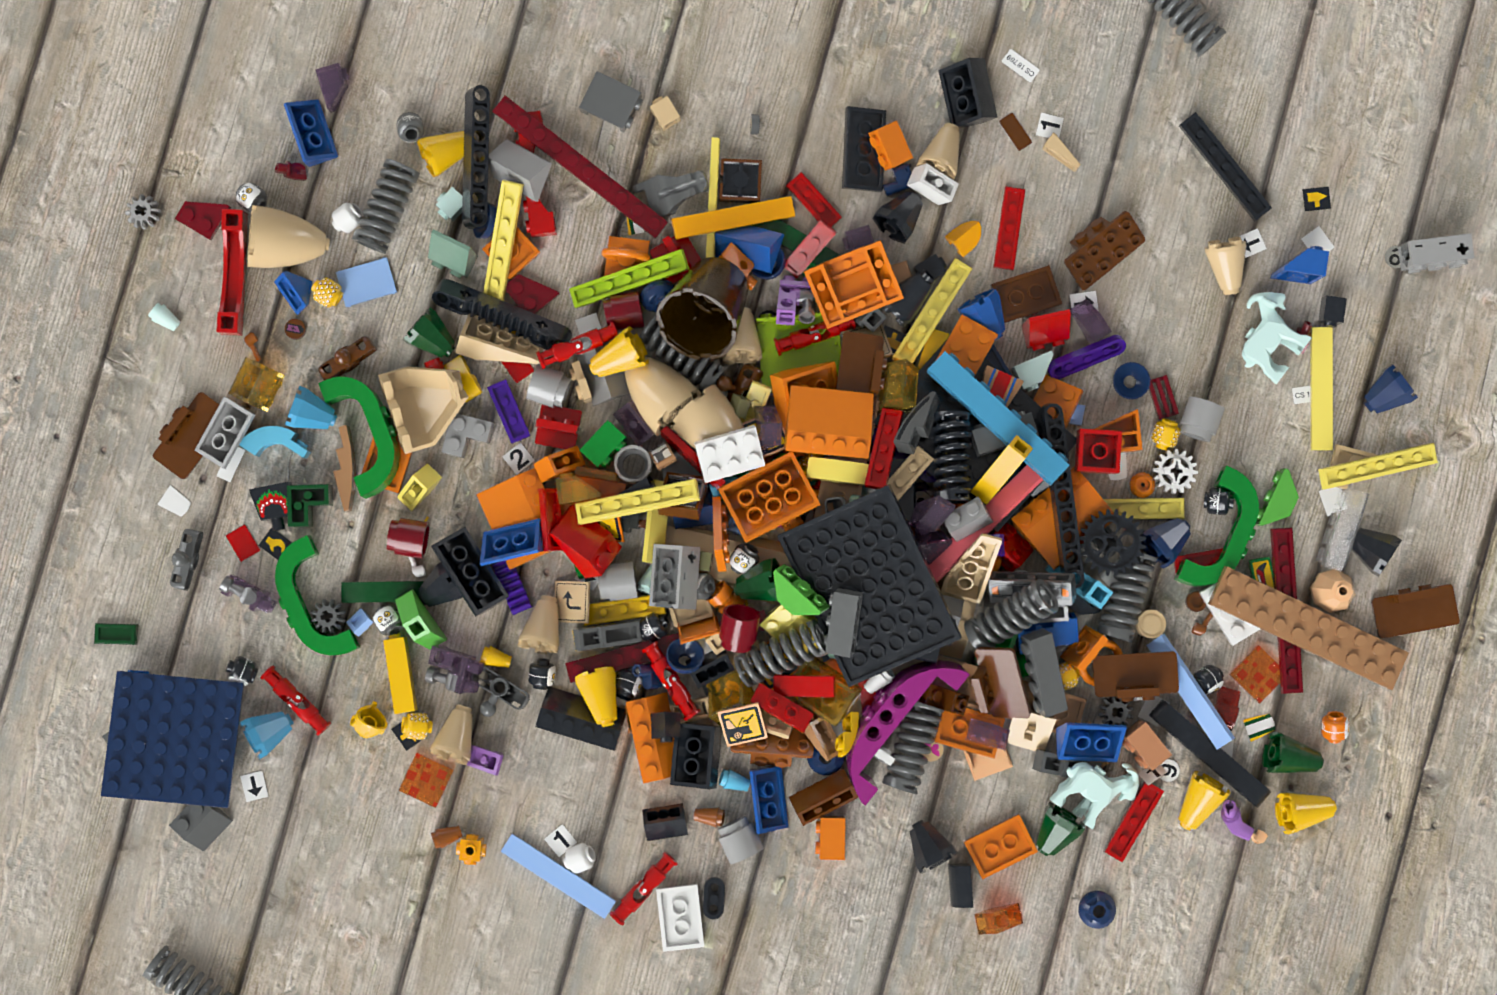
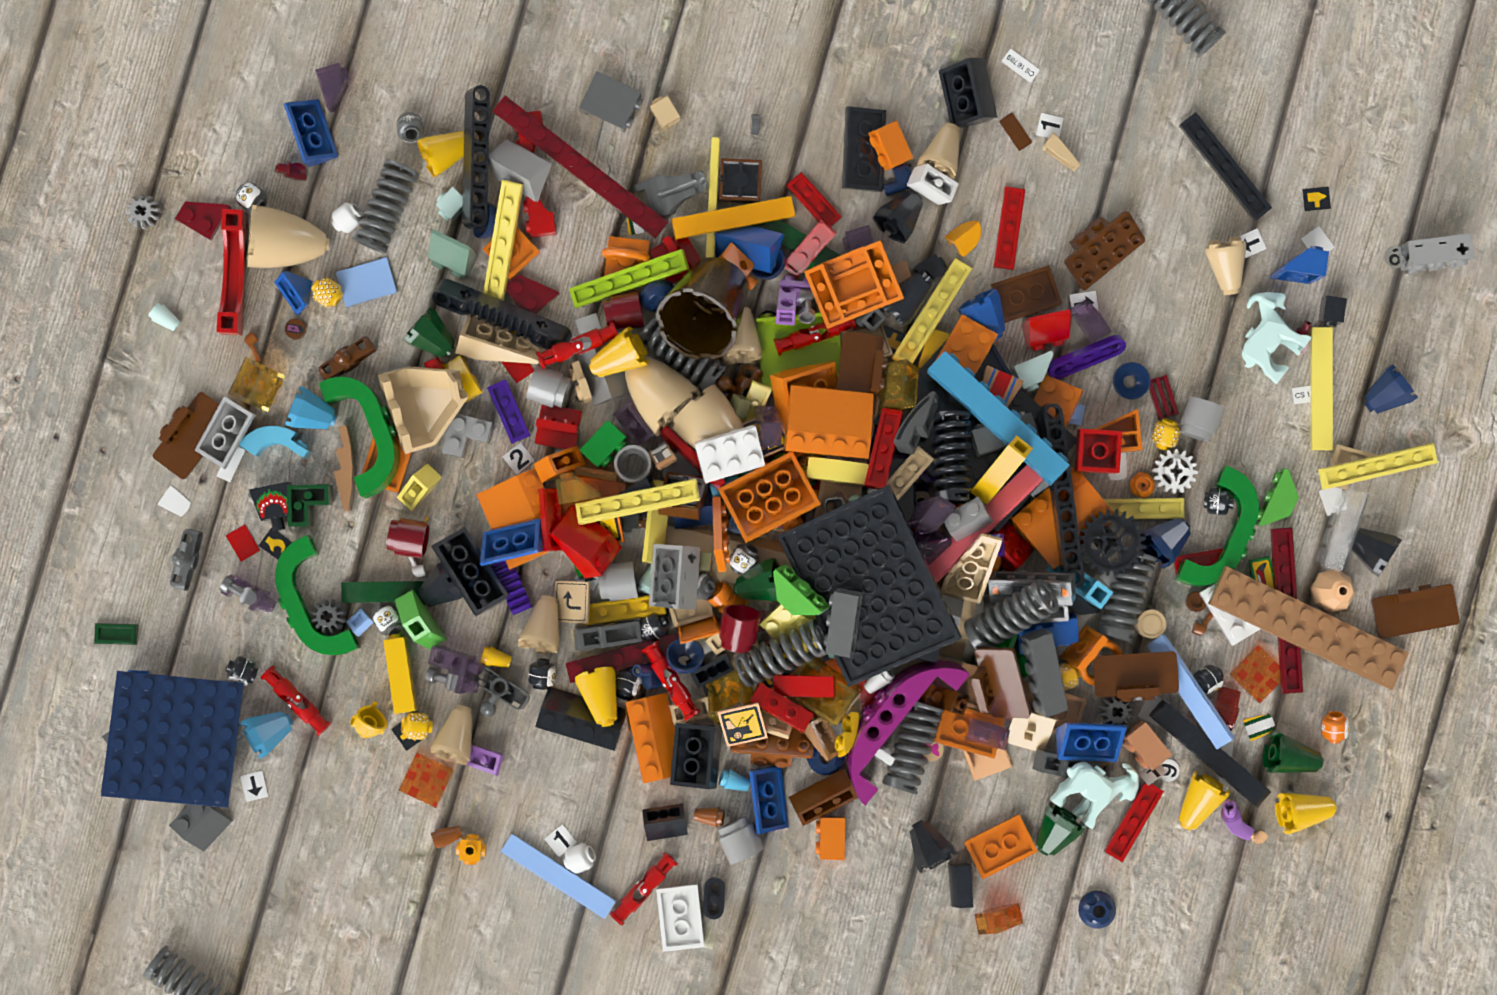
(665, 726): black brick -> none

